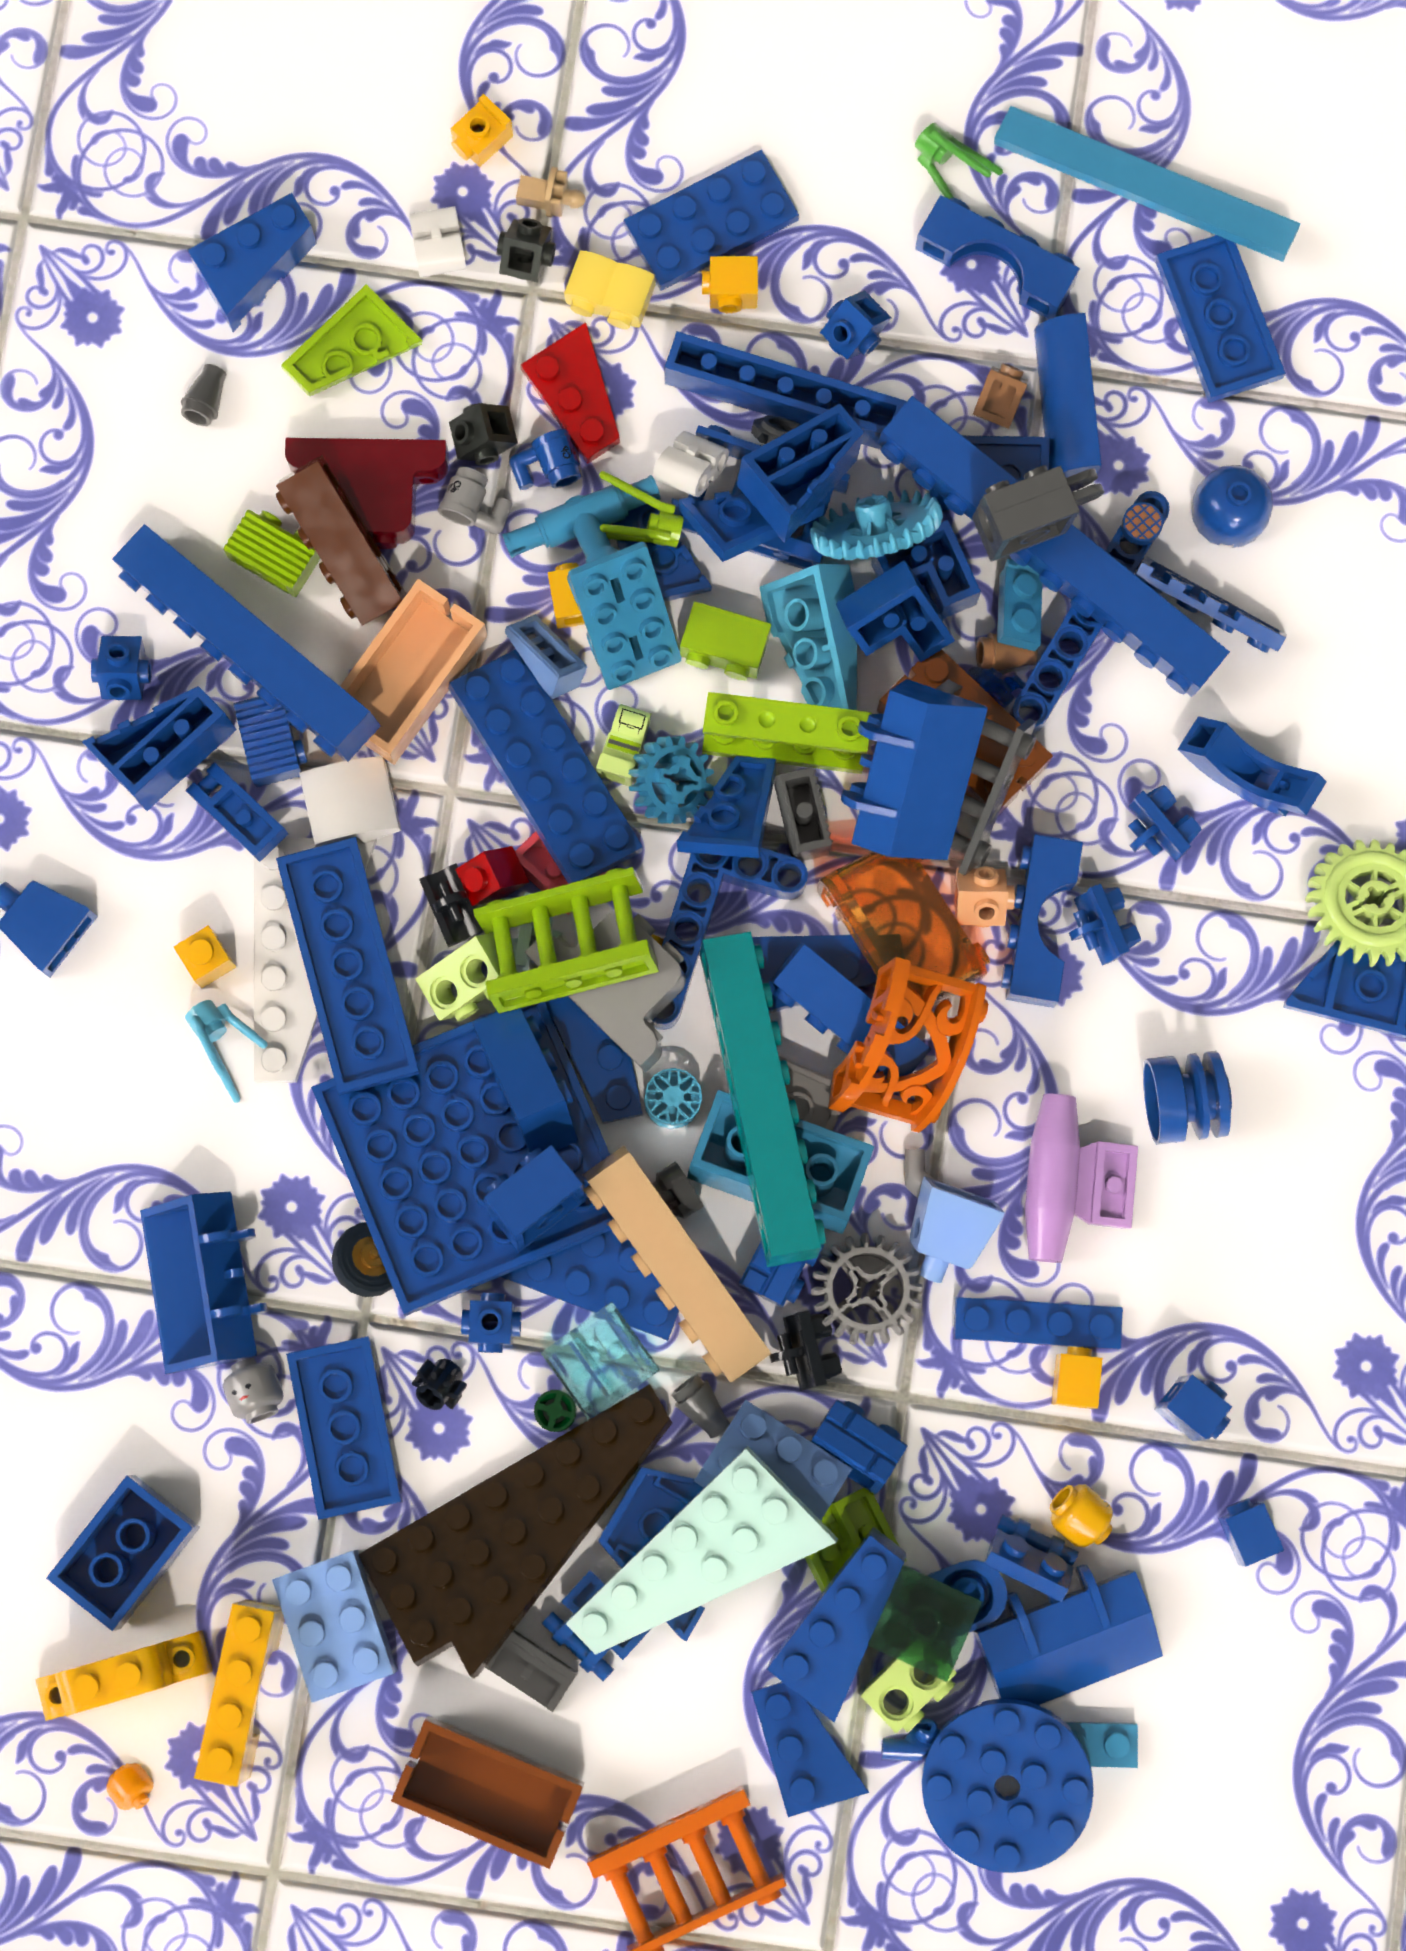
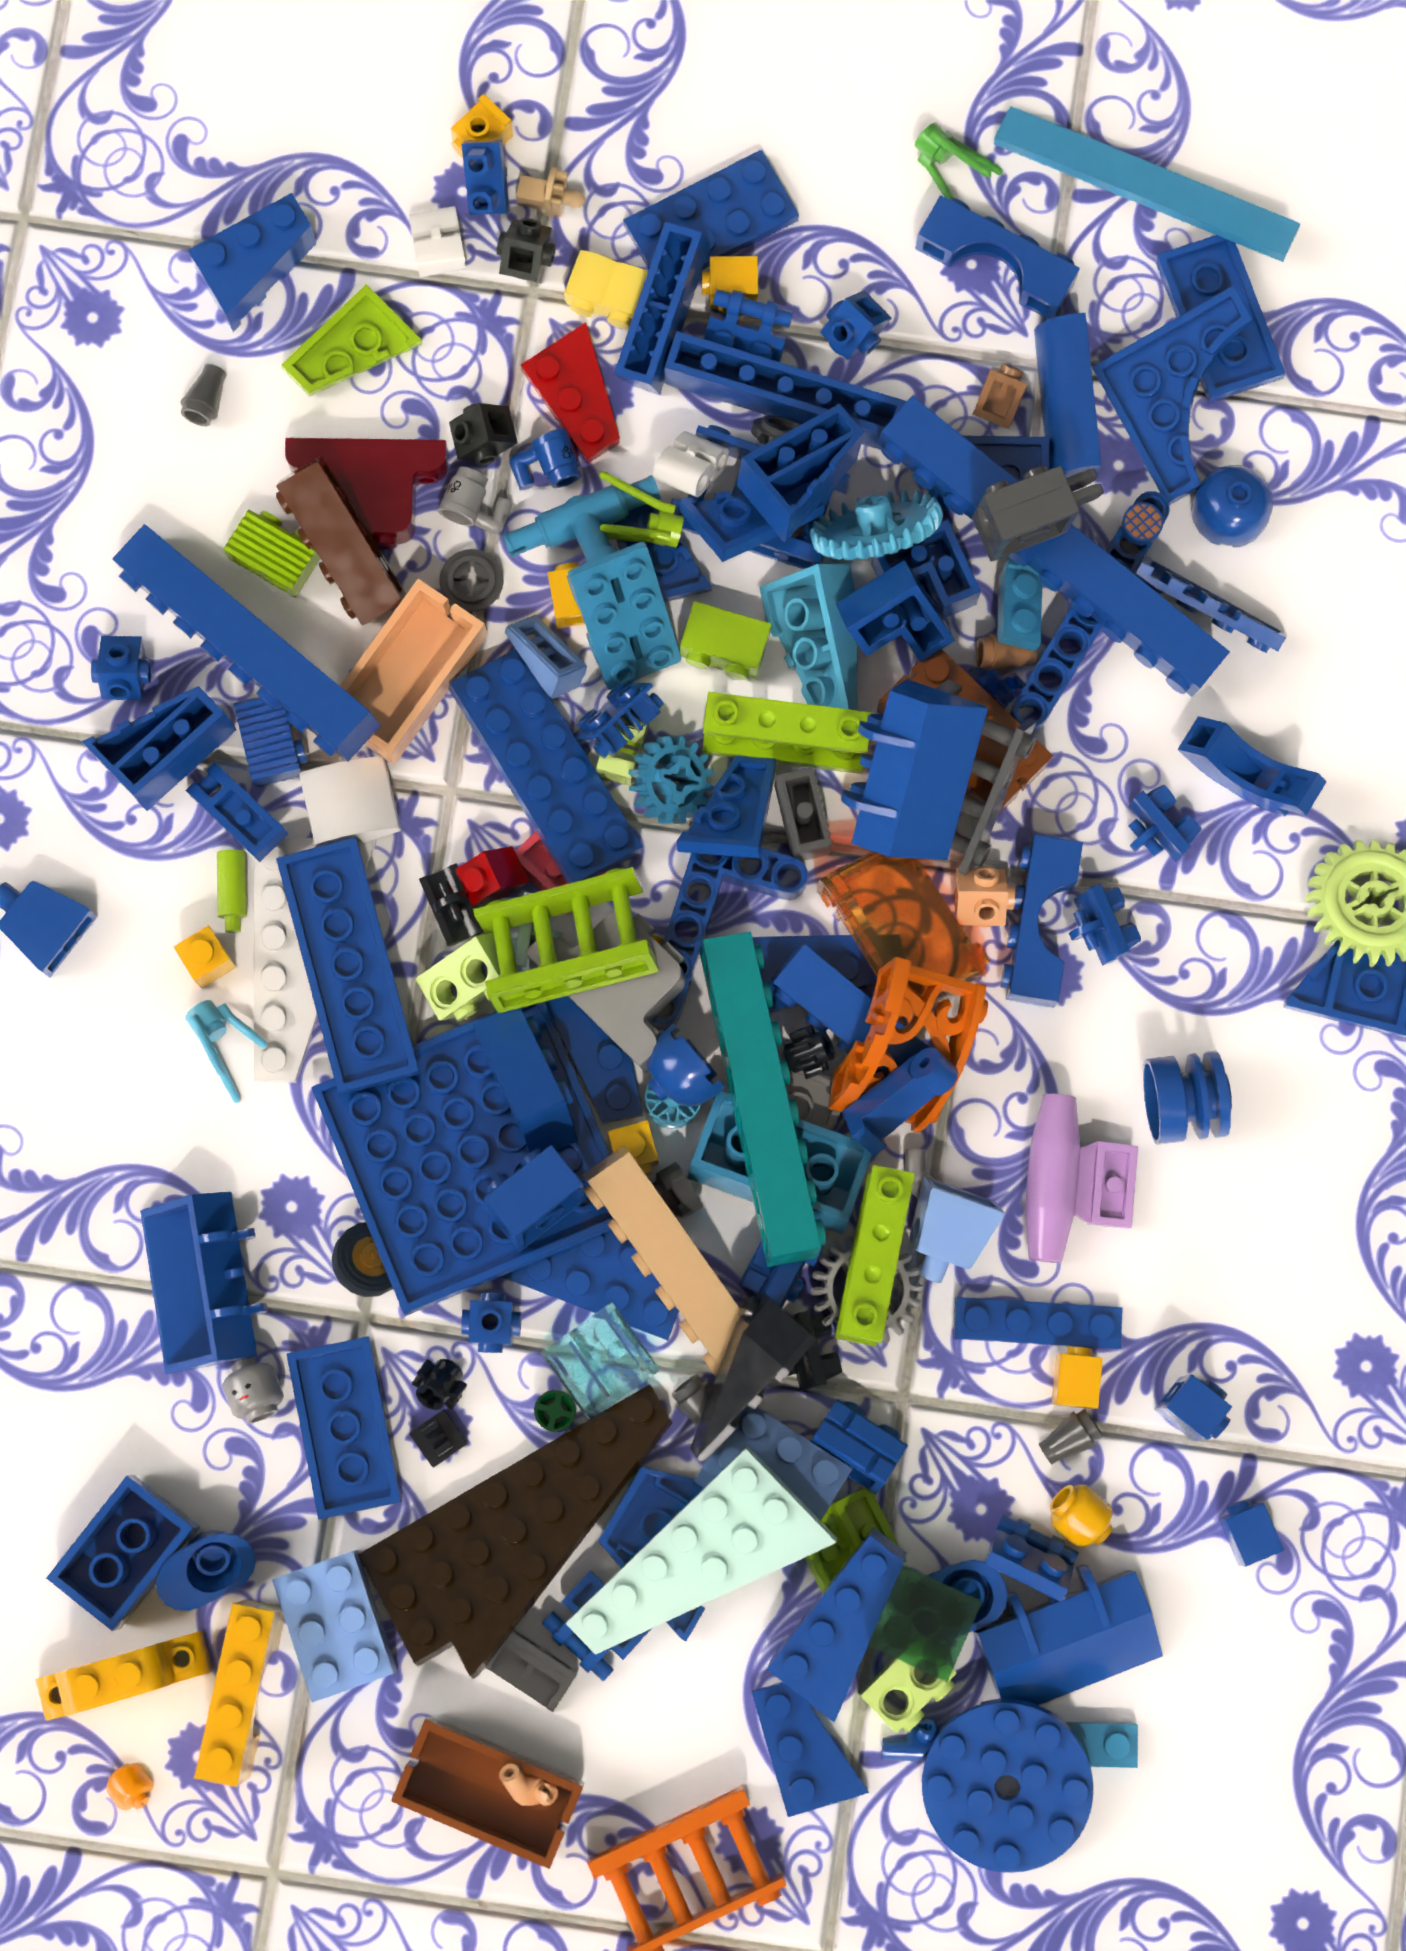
(205, 1570): none -> blue piece
(231, 888): none -> lime cylinder
(438, 1438): none -> black tile
(458, 569): none -> dark grey gear
(485, 177): none -> blue hips
(527, 1789): none -> light nougat arm
(621, 699): none -> blue hinge
(639, 1143): none -> yellow brick
(662, 306): none -> blue brick
(681, 1071): none -> blue cylinder
(746, 336): none -> blue plate
(762, 1346): none -> black wedge
(809, 1051): none -> black gear
(874, 1256): none -> lime fence
(899, 1097): none -> blue leg
(1071, 1437): none -> dark grey cone
(1157, 382): none -> blue plate

